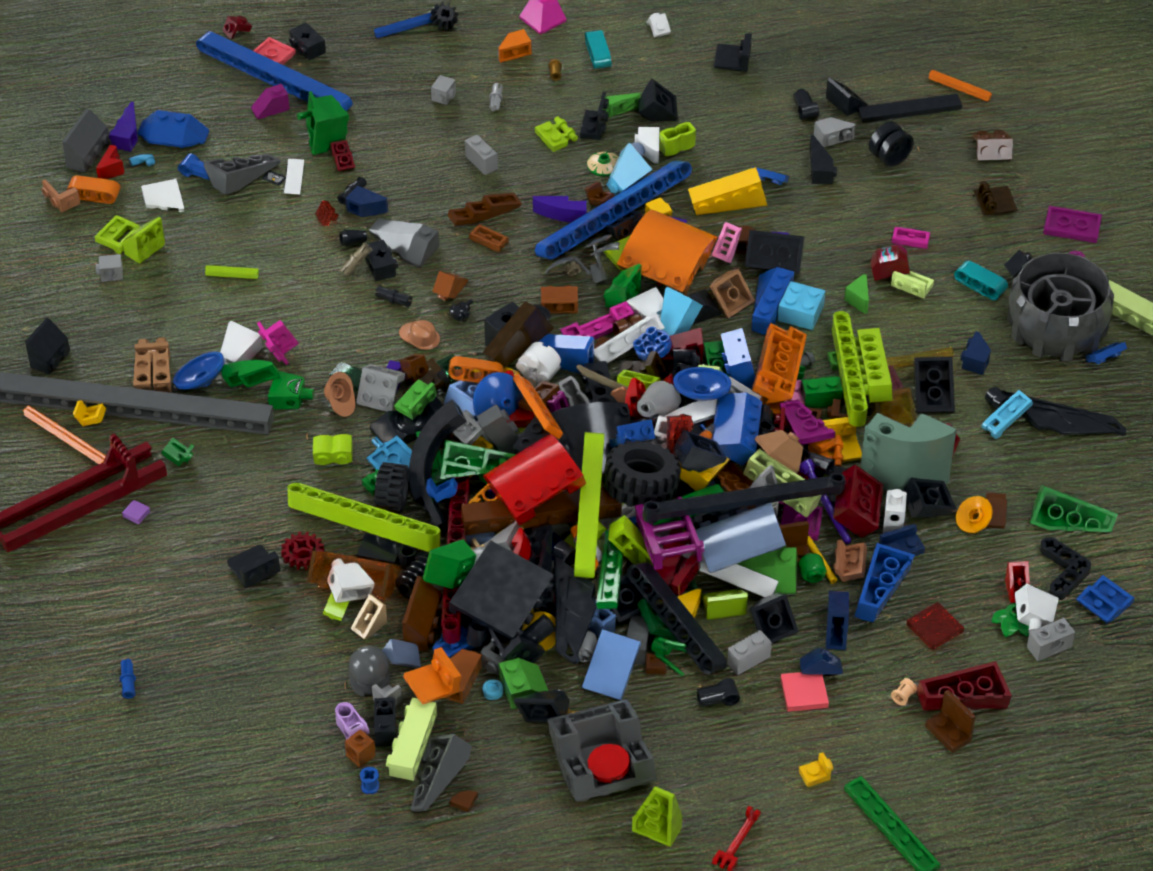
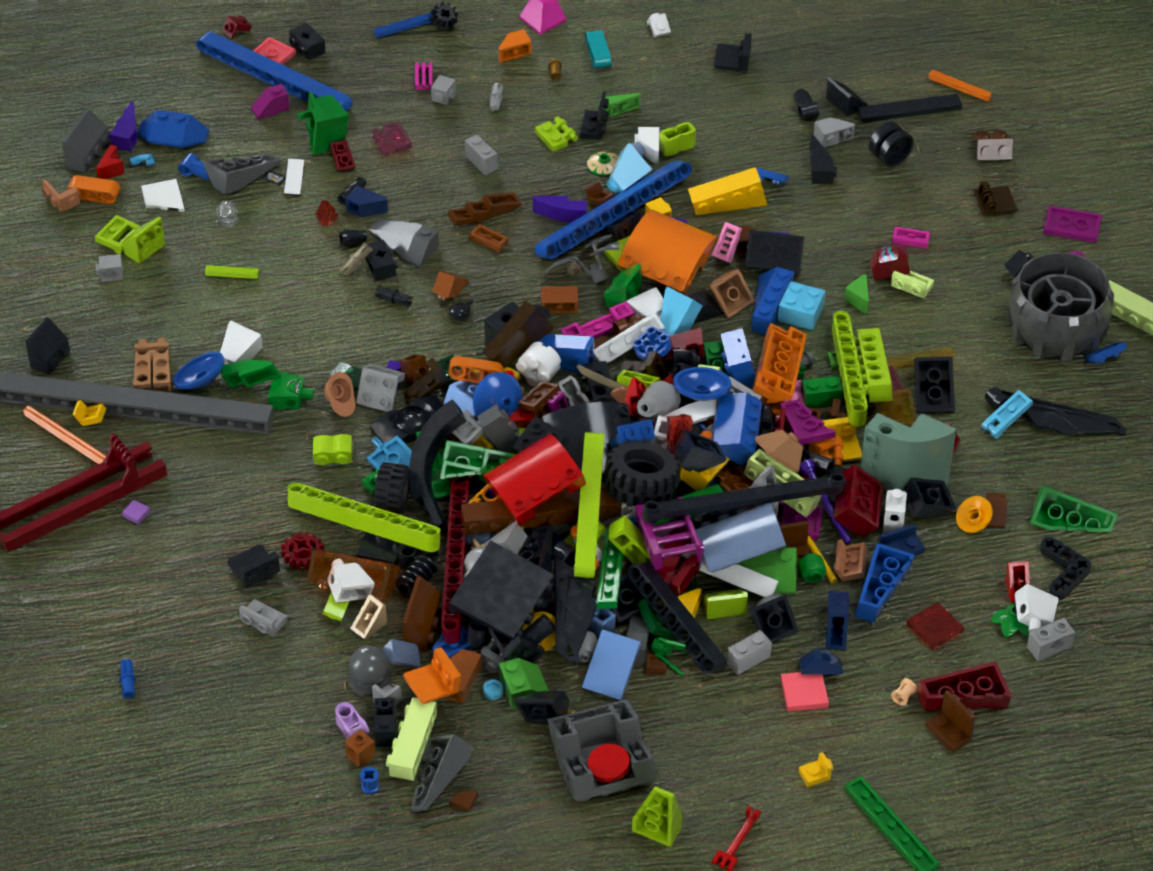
(177, 452): green bracket -> none
(227, 214): none -> clear head
(262, 617): none -> light grey bracket
(278, 339): dark pink bracket -> none
(396, 137): none -> clear pink plate
(416, 399): bright green bracket -> none
(420, 334): nougat piece -> none
(423, 67): none -> dark pink tile
(445, 490): blue bracket -> none
(449, 564): green slope -> none
(521, 544): red slope -> none
(538, 406): orange tile -> none
(658, 103): black slope -> none
(724, 692): black piece -> none
(977, 355): dark blue slope -> none
(981, 280): teal beam -> none
(1105, 599): blue slope -> none

